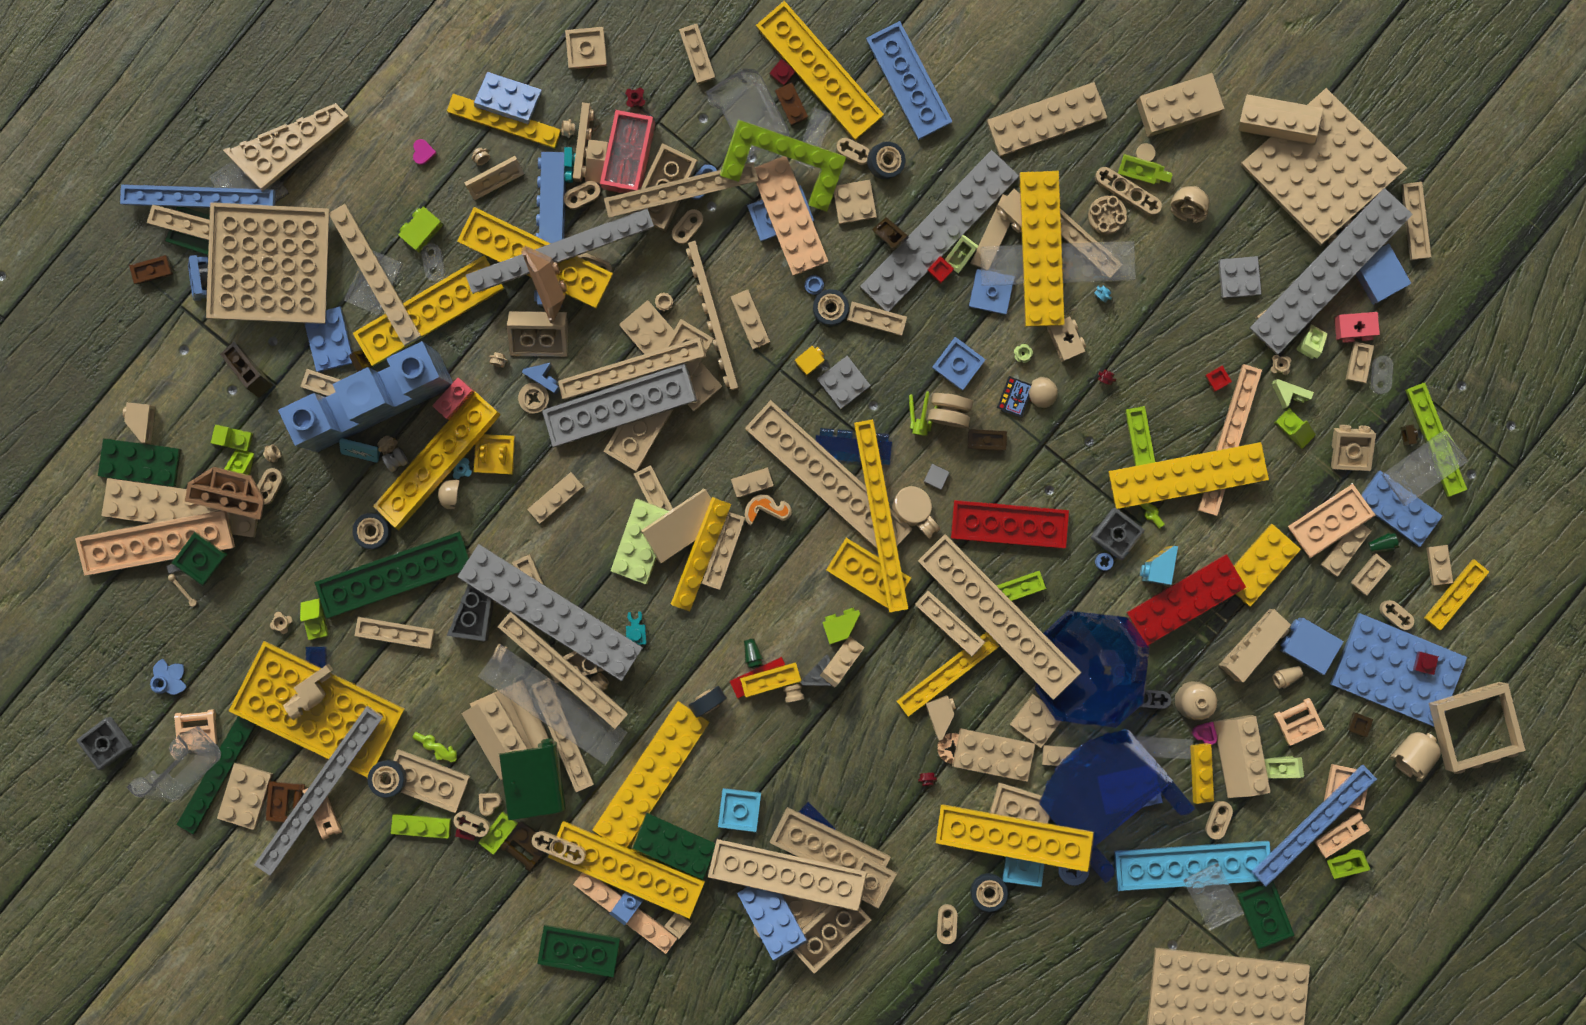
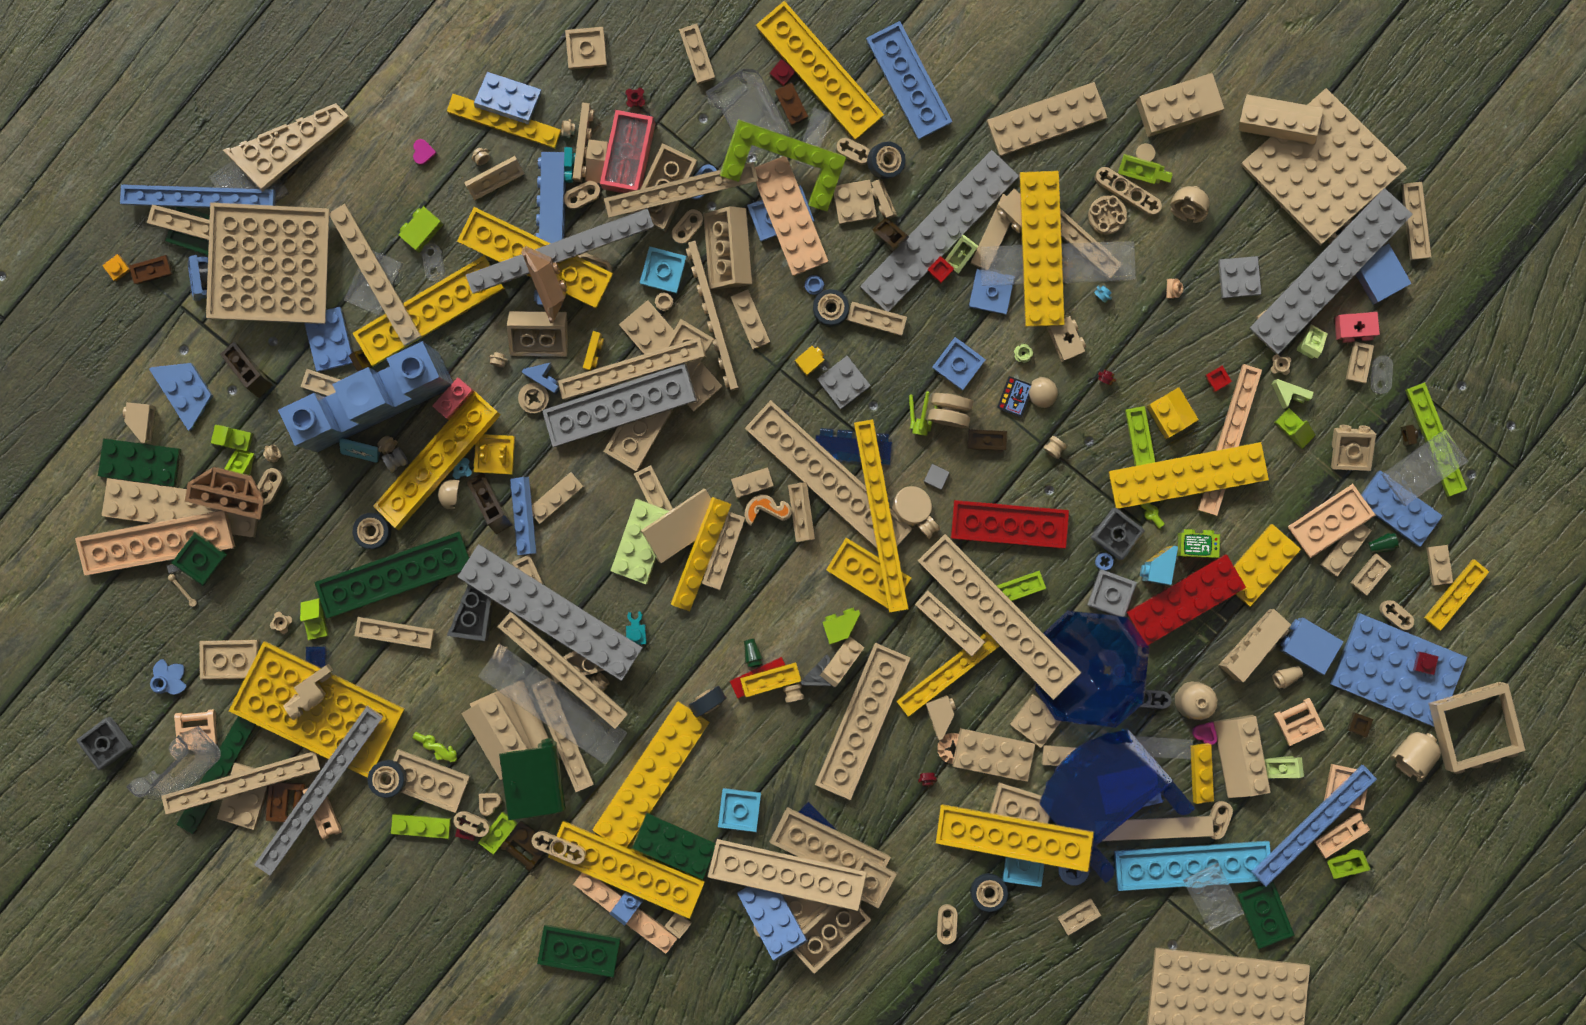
(116, 267): none -> light orange plate
(184, 390): none -> medium blue wing
(227, 658): none -> tan tile
(240, 783): none -> tan plate
(489, 504): none -> dark brown slope
(523, 516): none -> medium blue plate
(591, 359): none -> yellow plate
(663, 270): none -> medium azure plate
(727, 248): none -> tan slope
(801, 512): none -> tan plate
(862, 721): none -> tan plate
(880, 192): none -> tan plate
(1055, 447): none -> tan wheel
(1079, 916): none -> tan plate
(1111, 593): none -> light grey plate
(1163, 828): none -> tan tile
(1172, 413): none -> yellow slope
(1174, 288): none -> light nougat plate
(1198, 545): none -> brick

